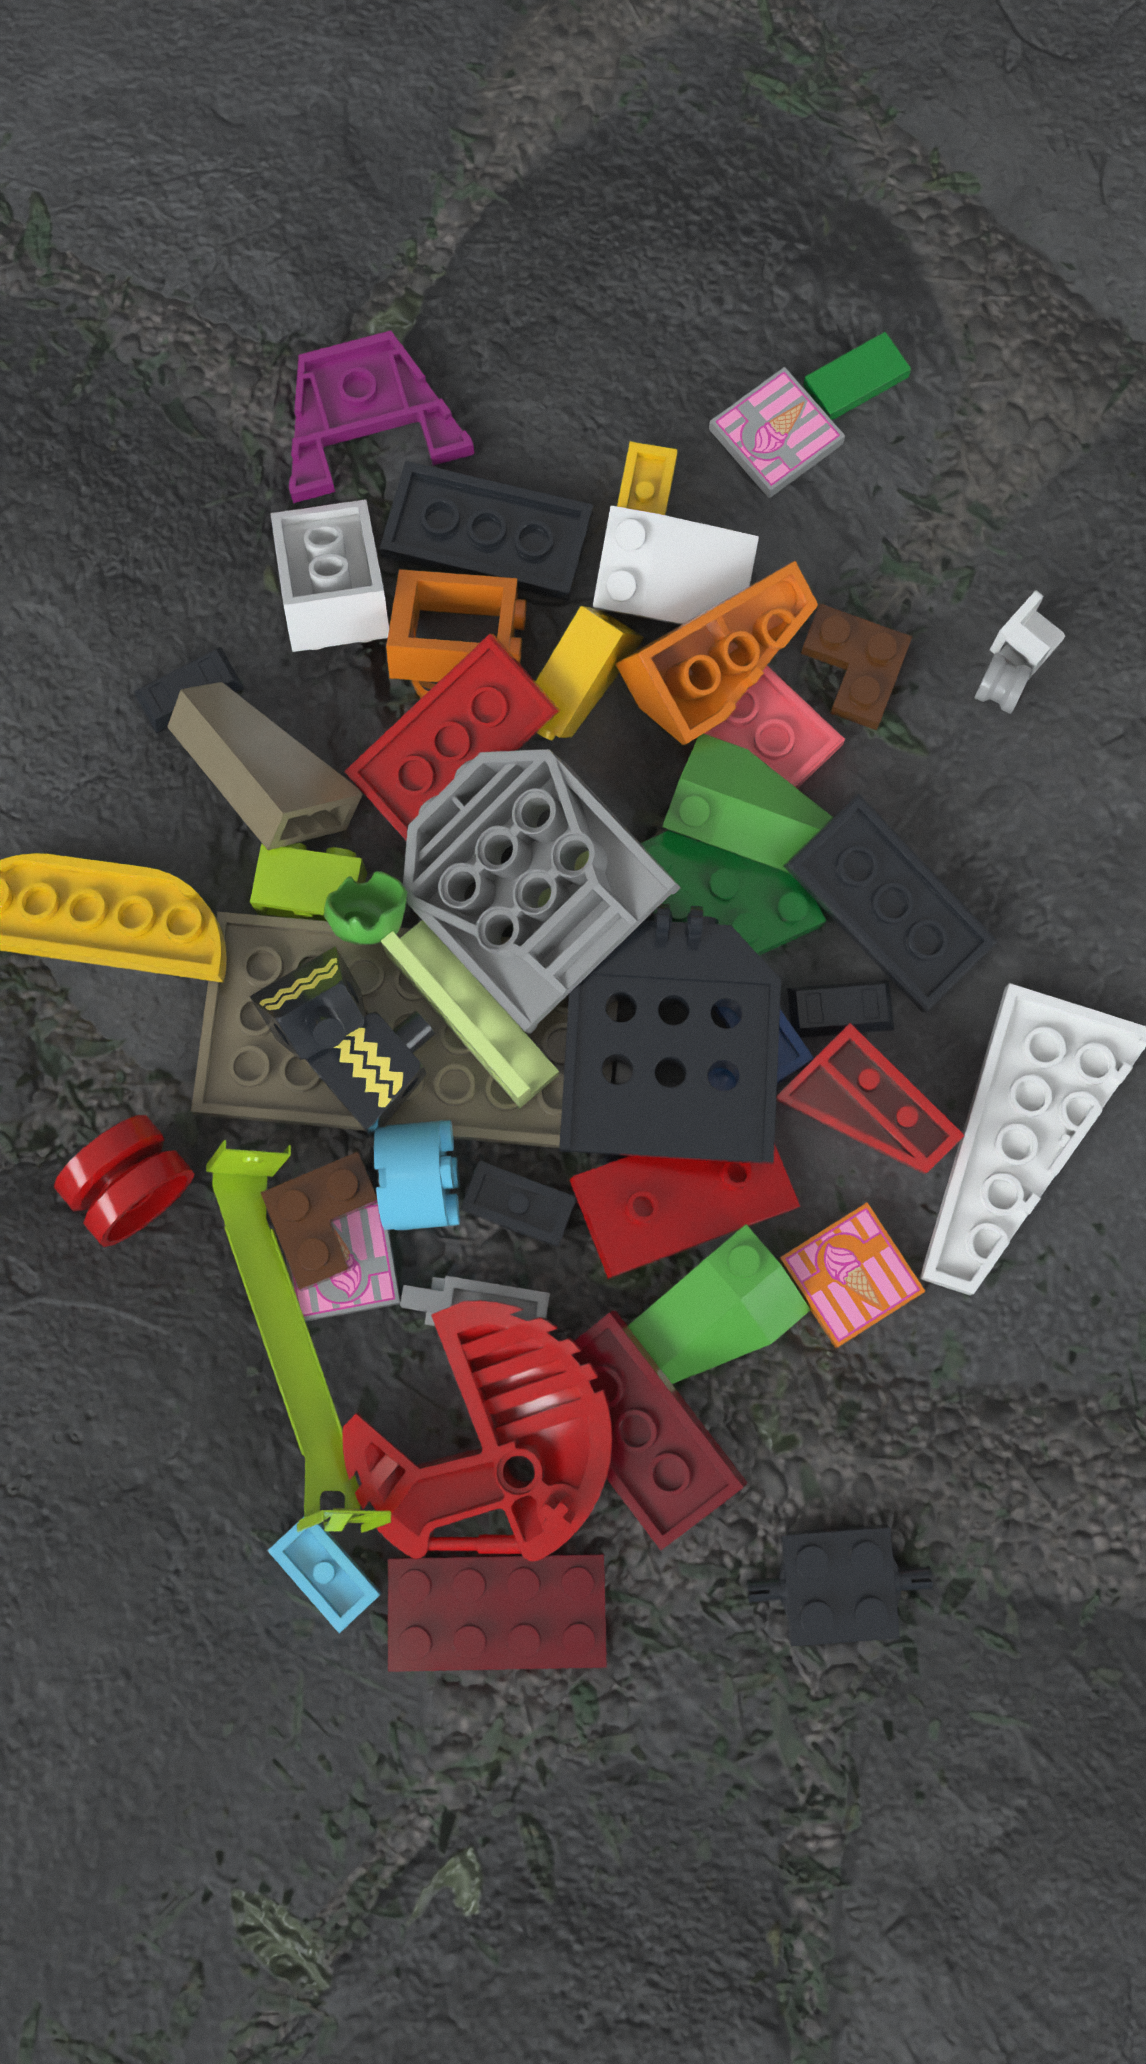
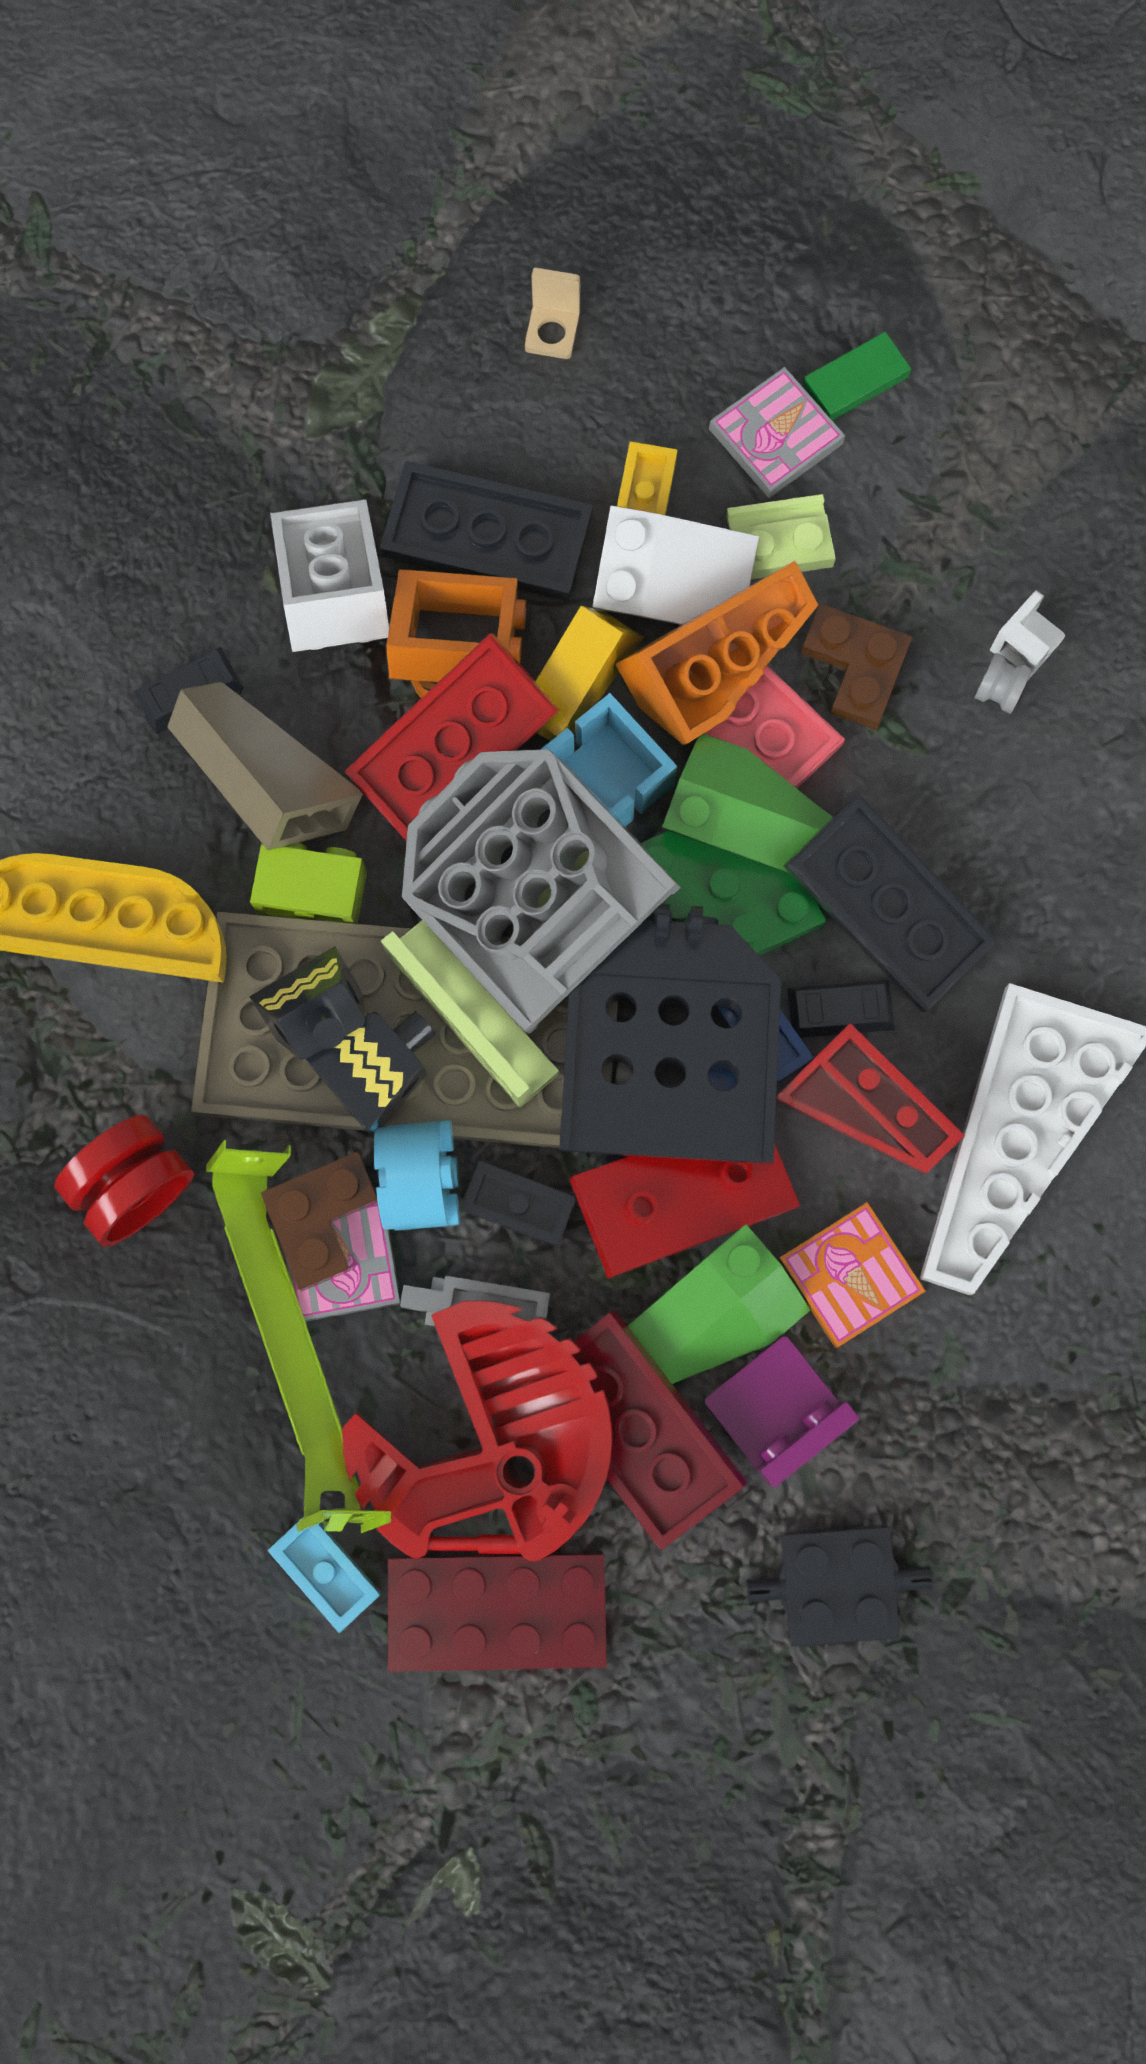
(357, 393): magenta wing -> none
(366, 910): bright green hair -> none
(554, 300): none -> tan bracket
(616, 759): none -> medium azure piece
(779, 1412): none -> magenta bracket
(787, 533): none -> yellowish green plate

